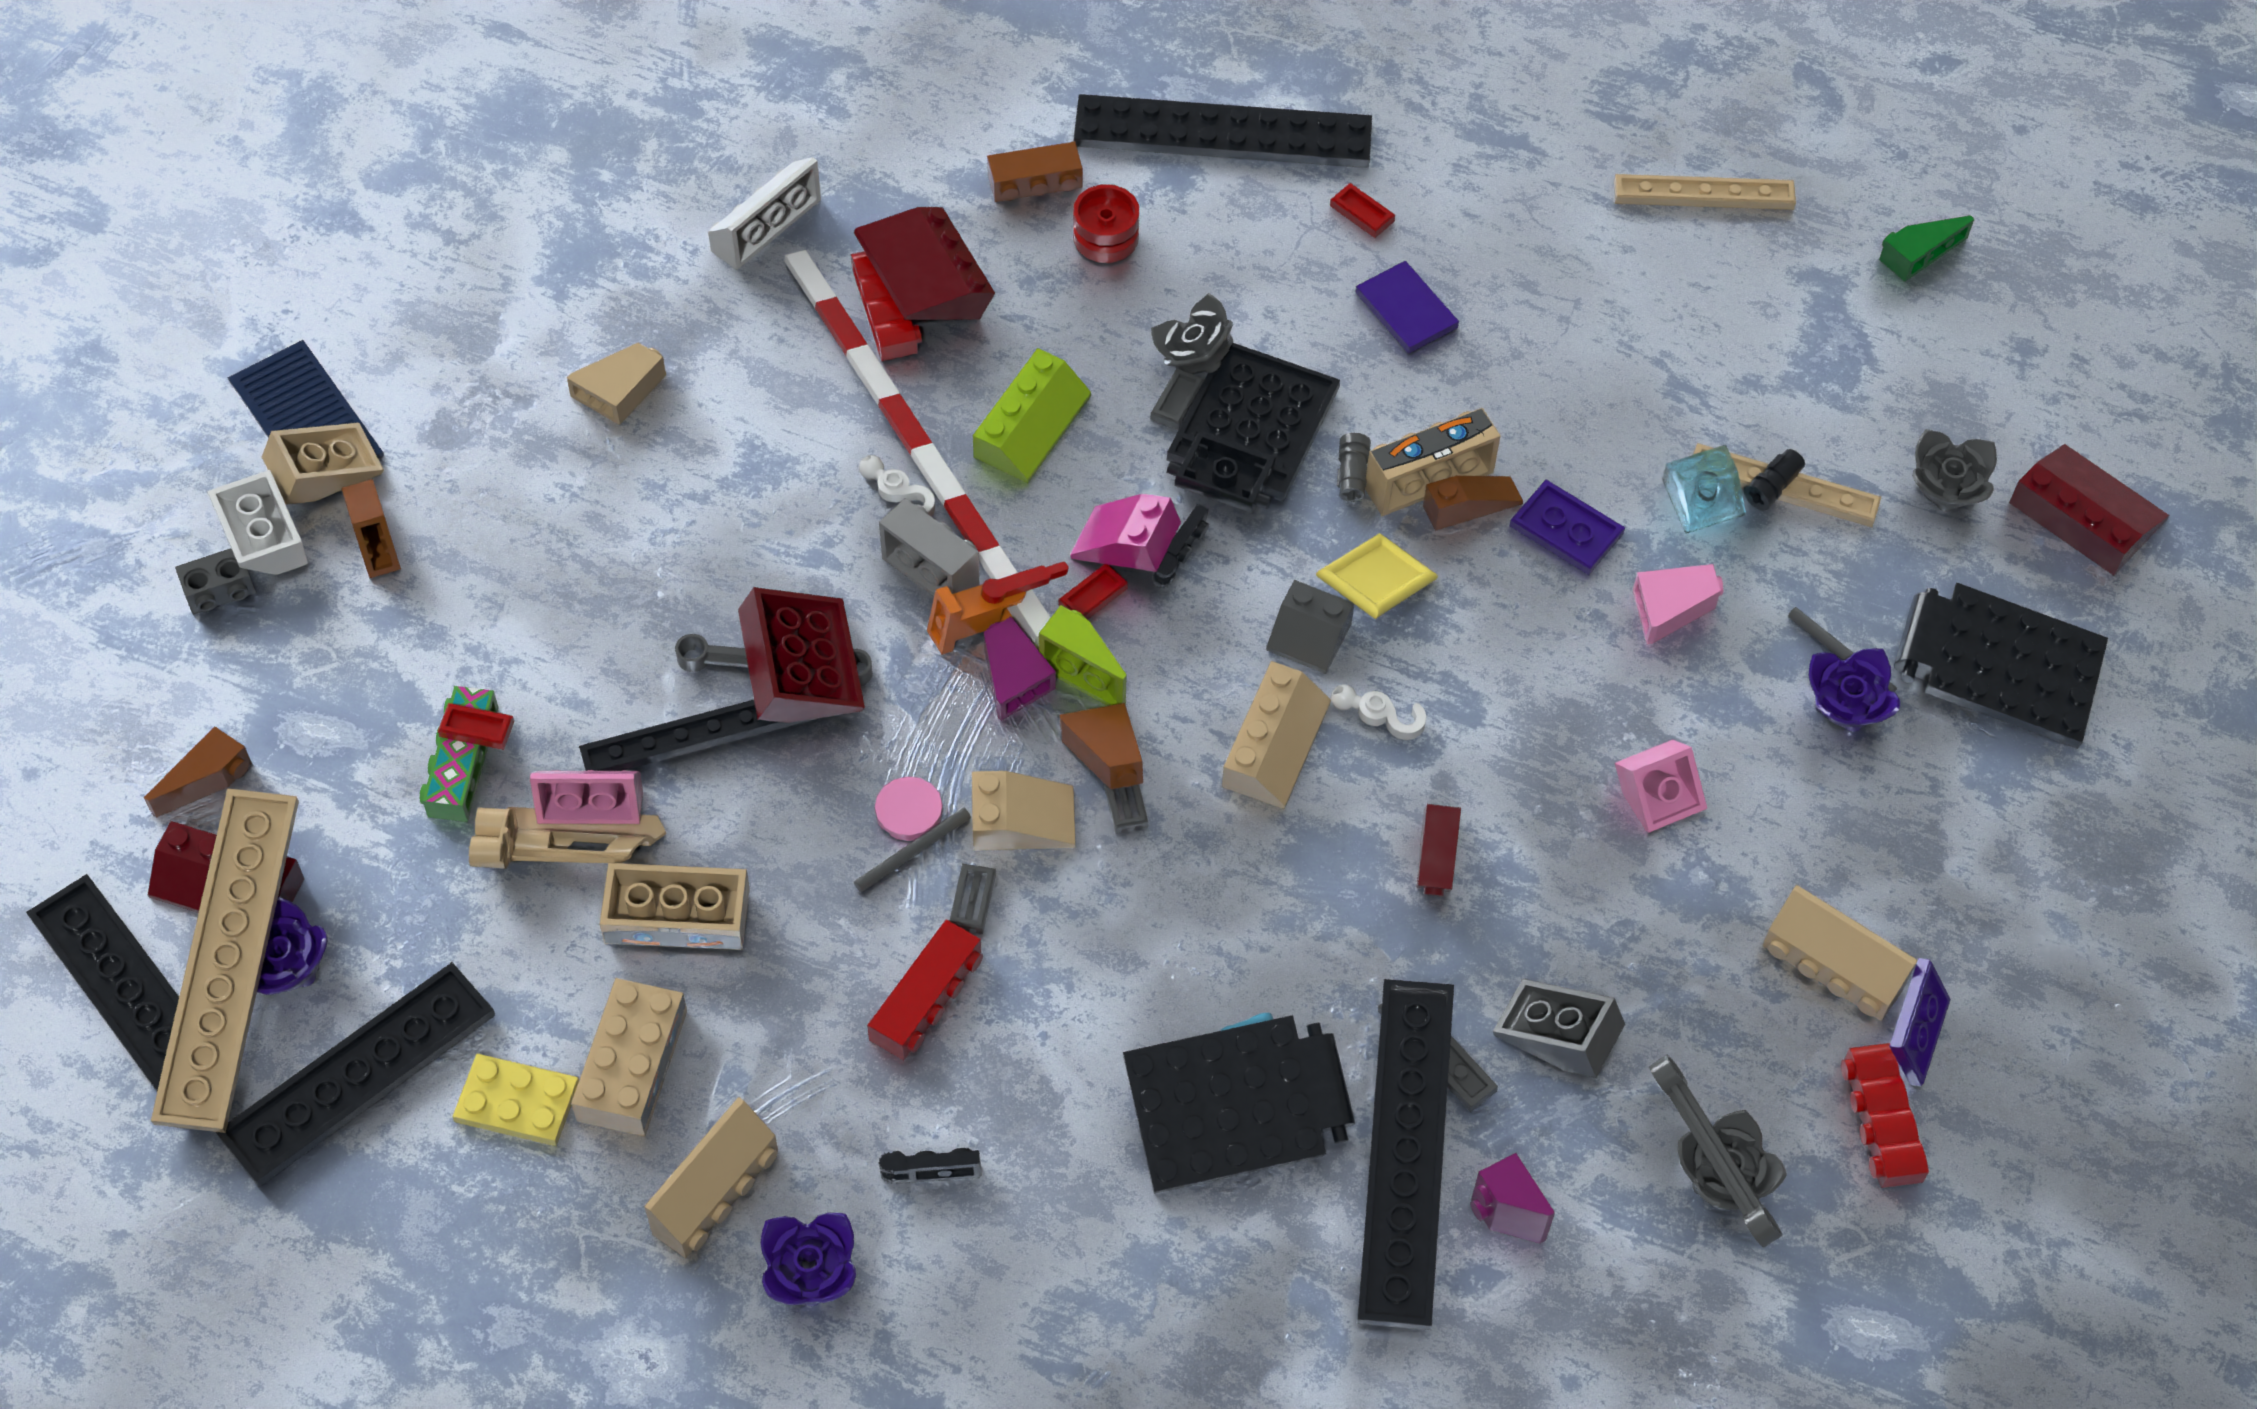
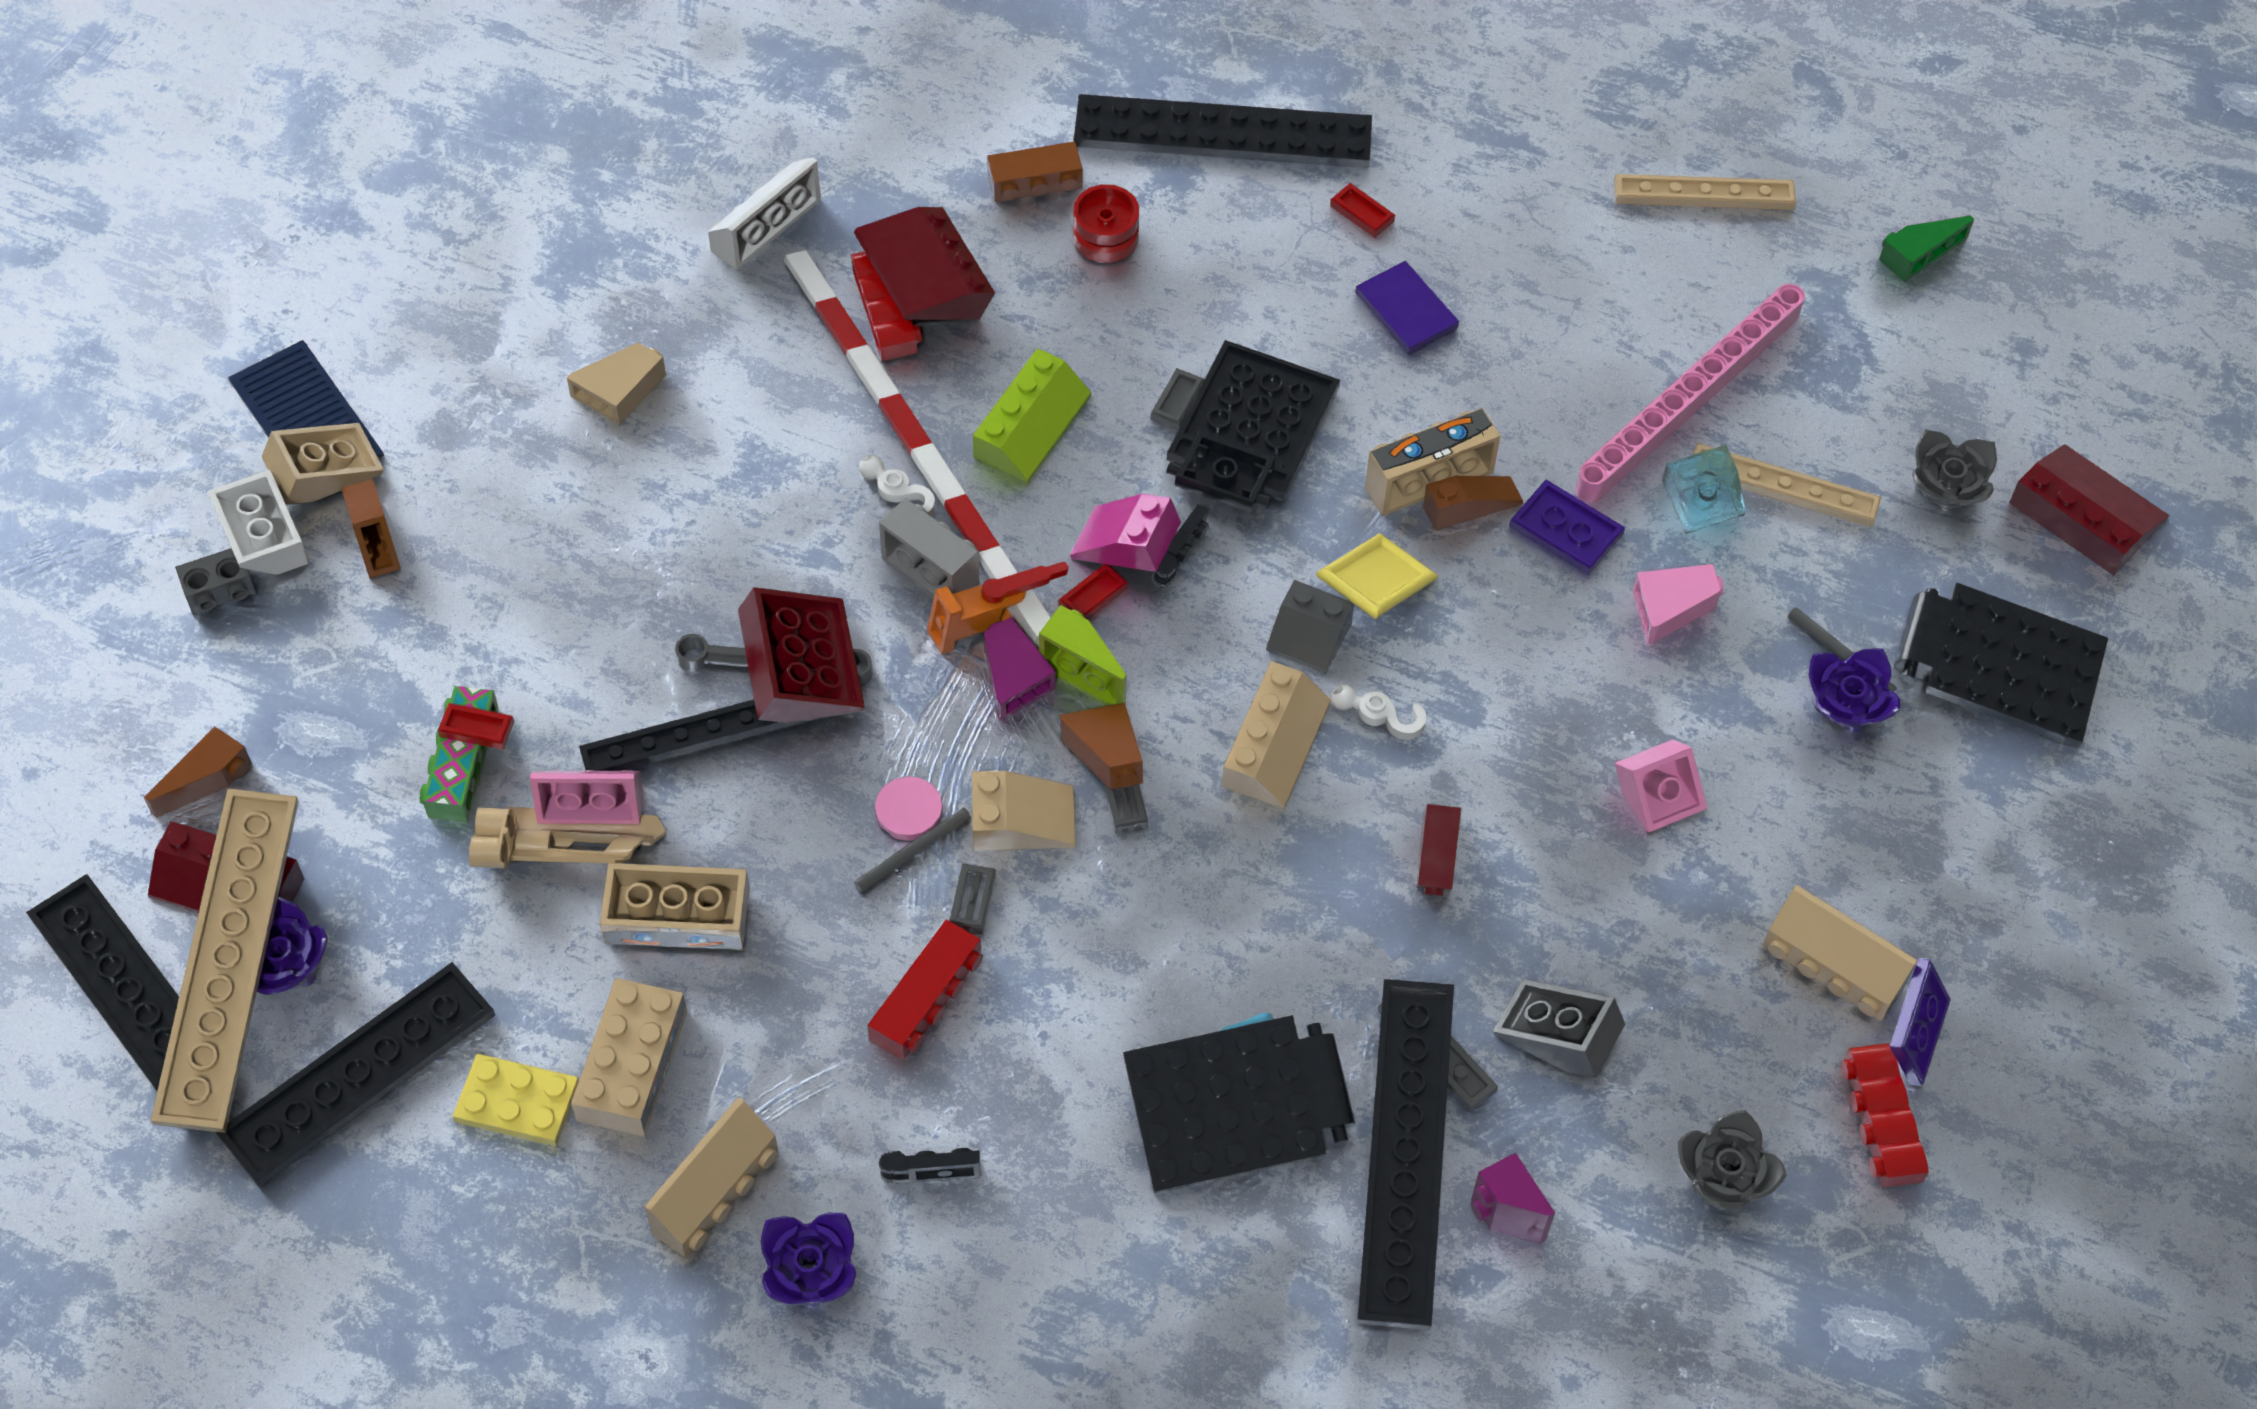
(1200, 341): dark grey brick -> none
(1353, 457): dark grey axle -> none
(1689, 393): none -> bright pink beam
(1755, 1215): dark grey piece -> none
(1768, 486): black axle -> none

